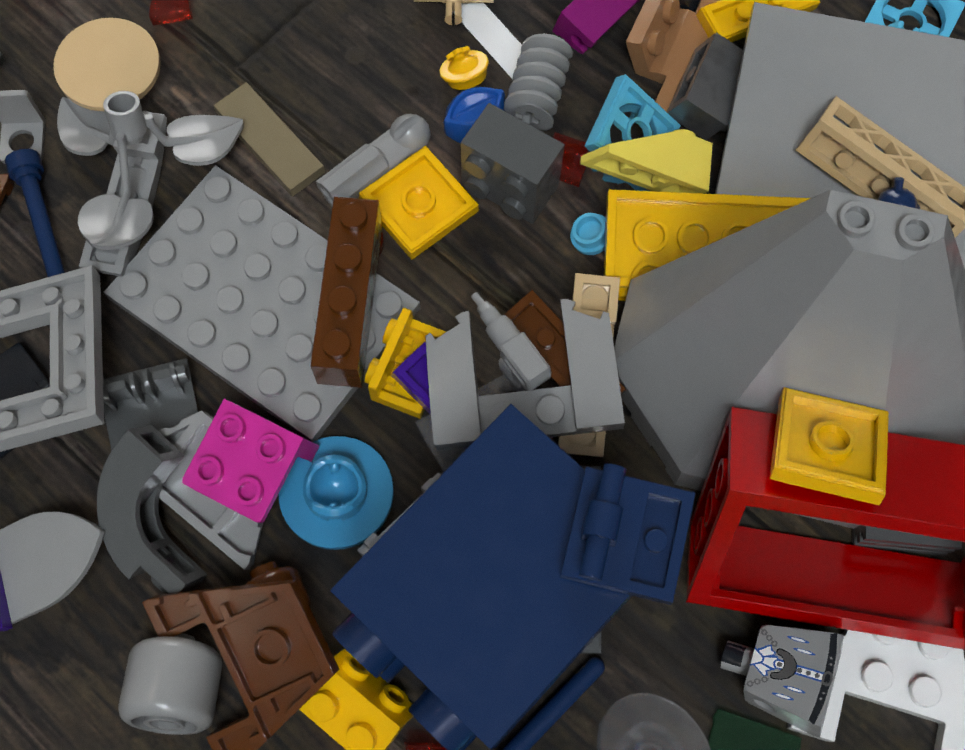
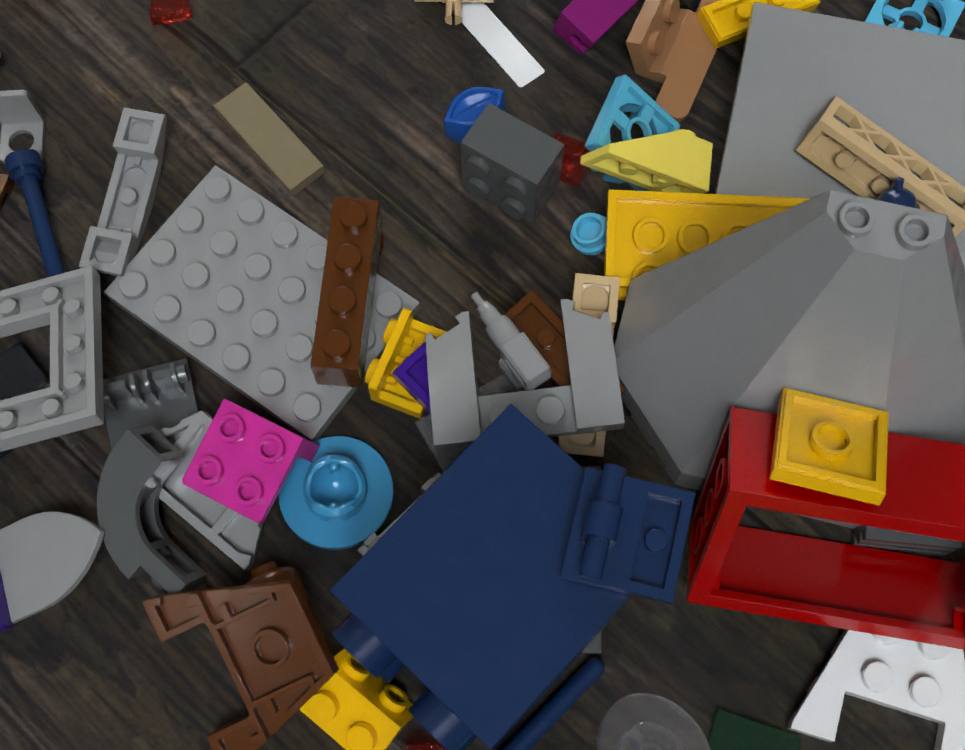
(106, 59): tan piece -> none
(170, 685): light grey head -> none
(196, 140): light grey plant -> none
(375, 159): light grey piece -> none
(420, 202): yellow plate -> none
(464, 68): yellow hat -> none
(538, 80): light grey piece -> none
(708, 87): flat silver brick -> none
(788, 673): light grey torso -> none

